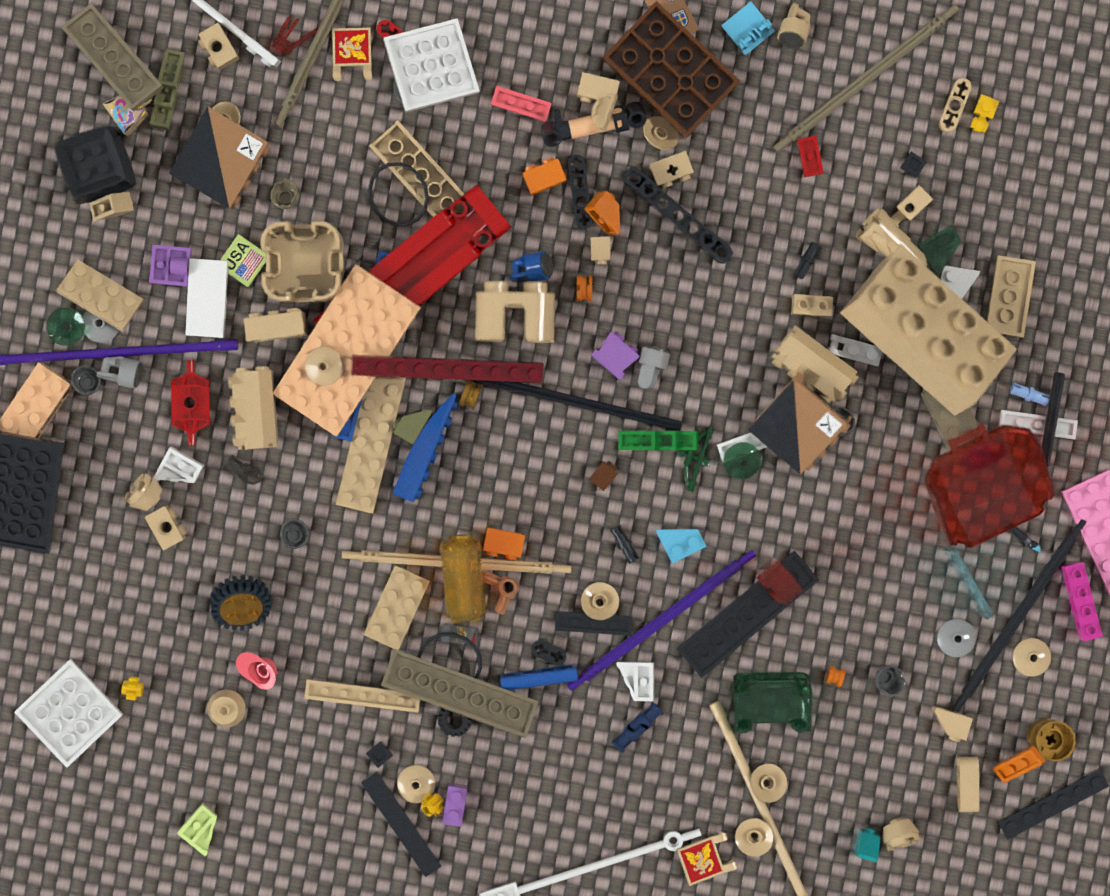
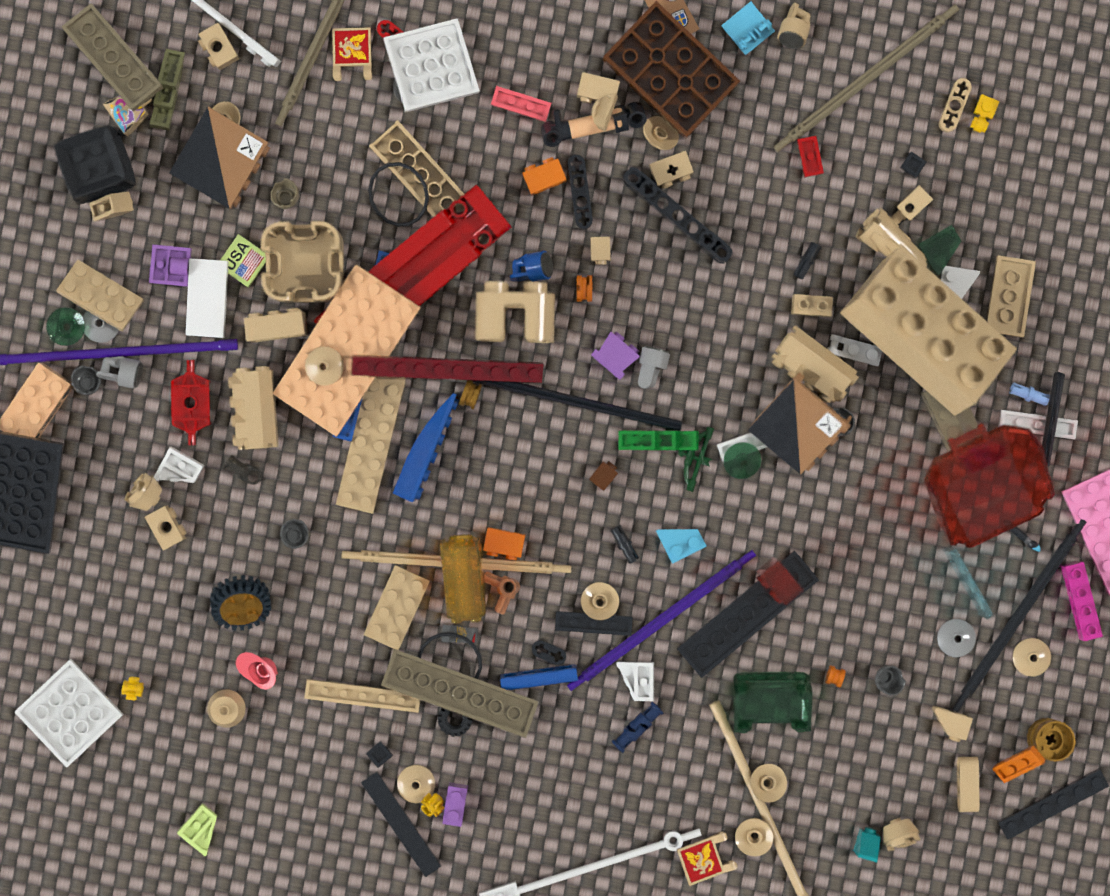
(281, 42): clear red plant -> none
(411, 425): olive slope -> none
(605, 212): orange slope -> none

